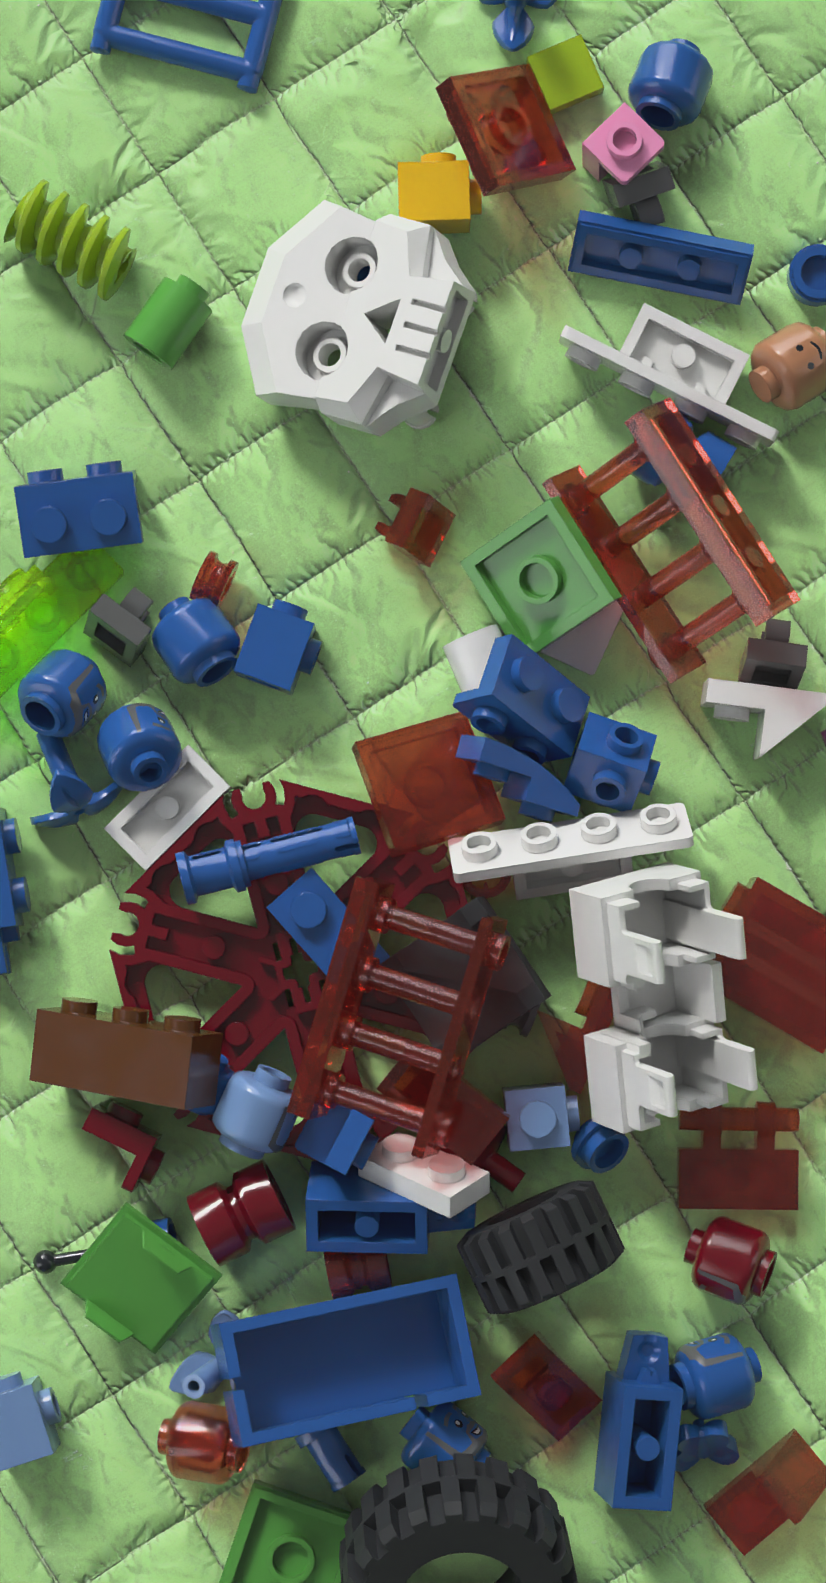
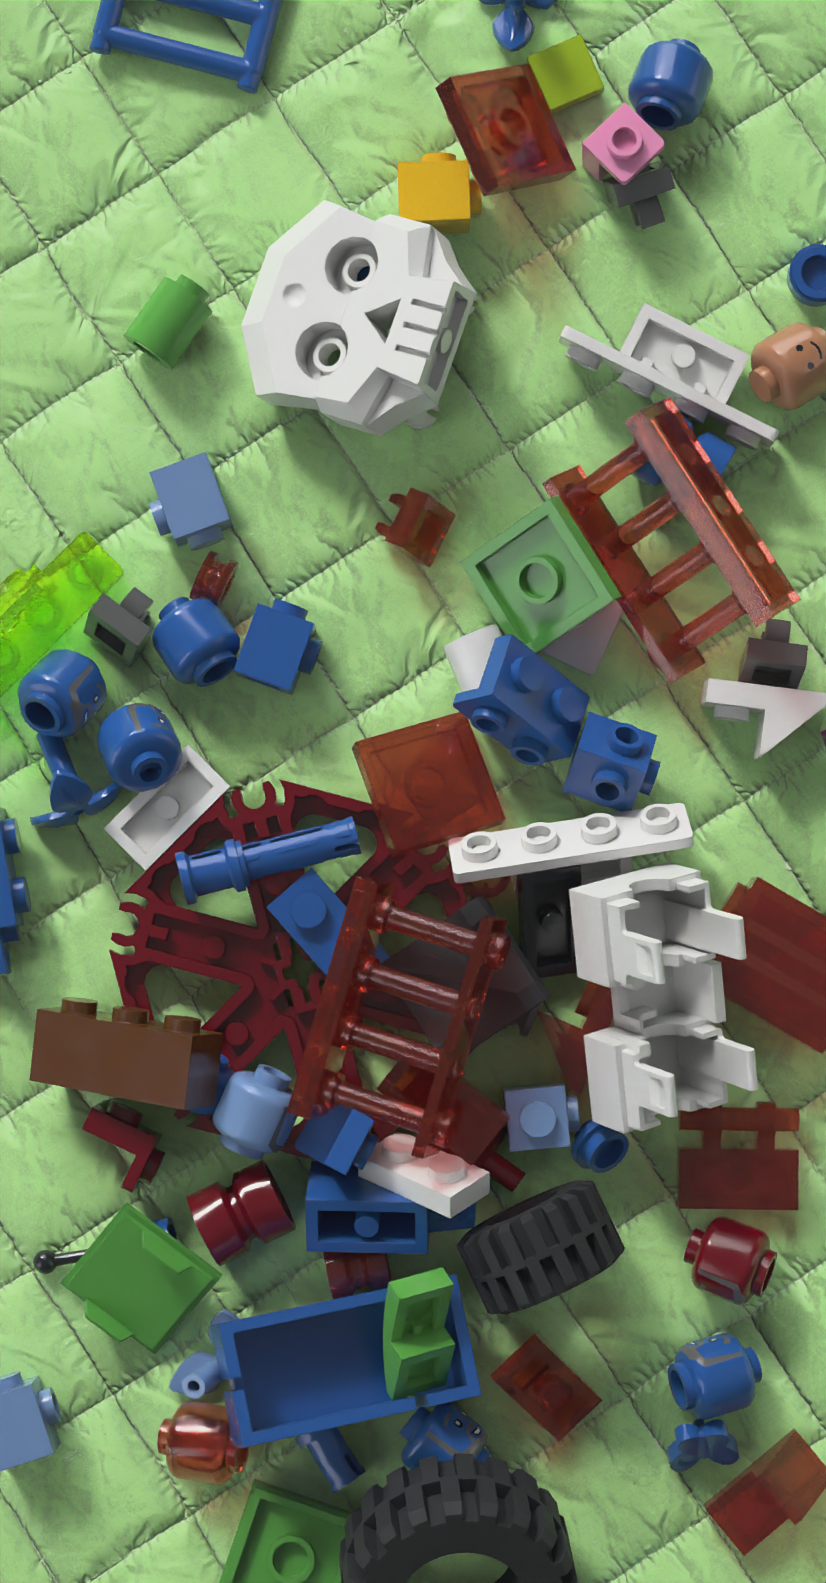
(71, 241): lime piece -> none
(78, 512): blue bracket -> none
(190, 503): none -> medium blue brick
(414, 1334): none -> bright green slope
(523, 778): blue slope -> none
(547, 920): none -> black plate
(639, 1427): blue hinge -> none
(660, 257): blue tile -> none

